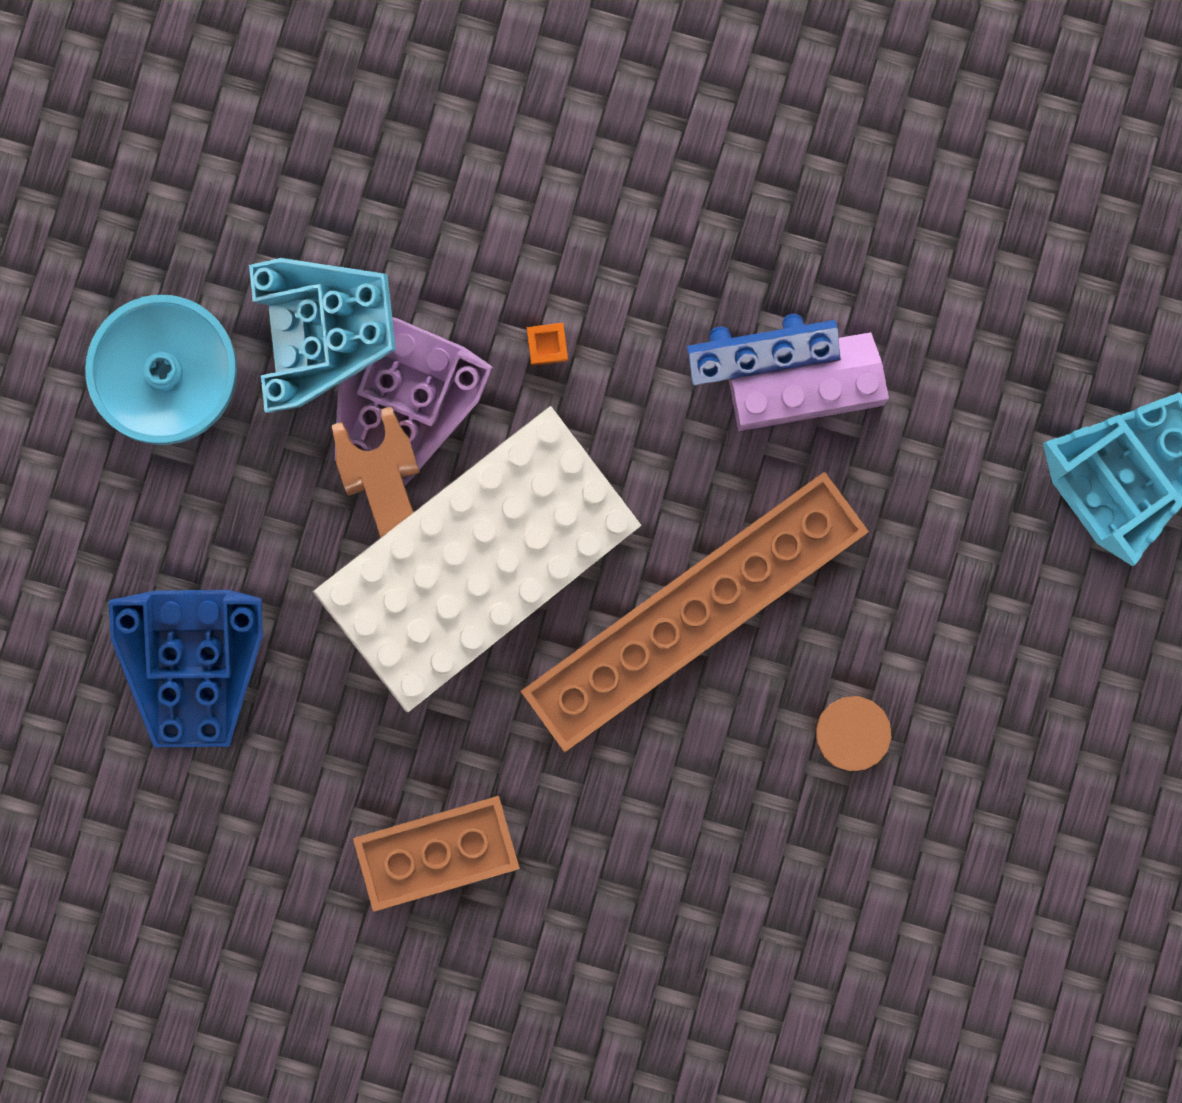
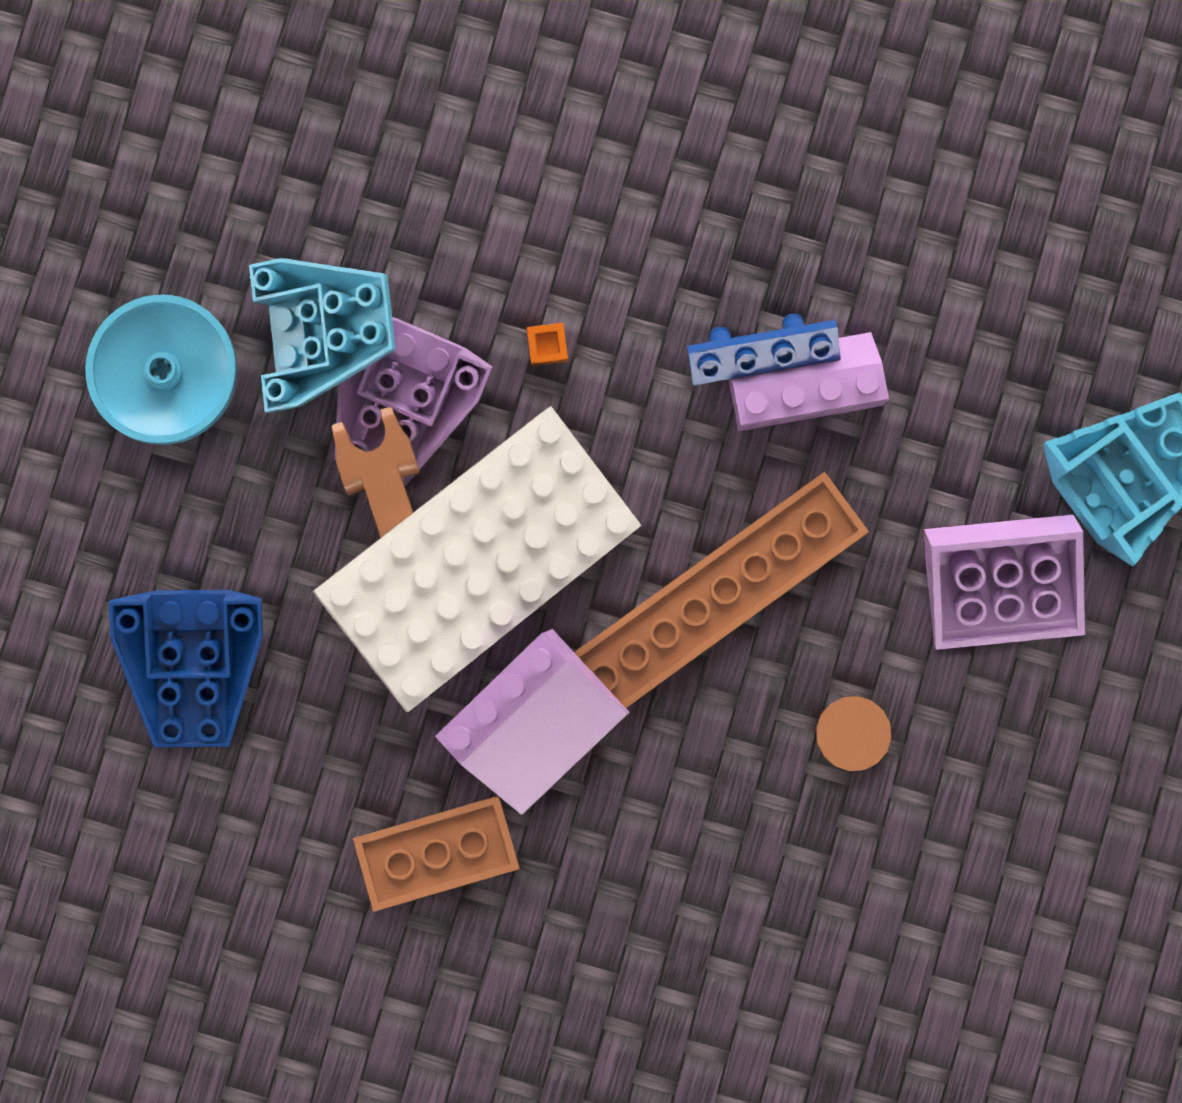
(532, 722): none -> lavender slope
(1005, 581): none -> lavender slope

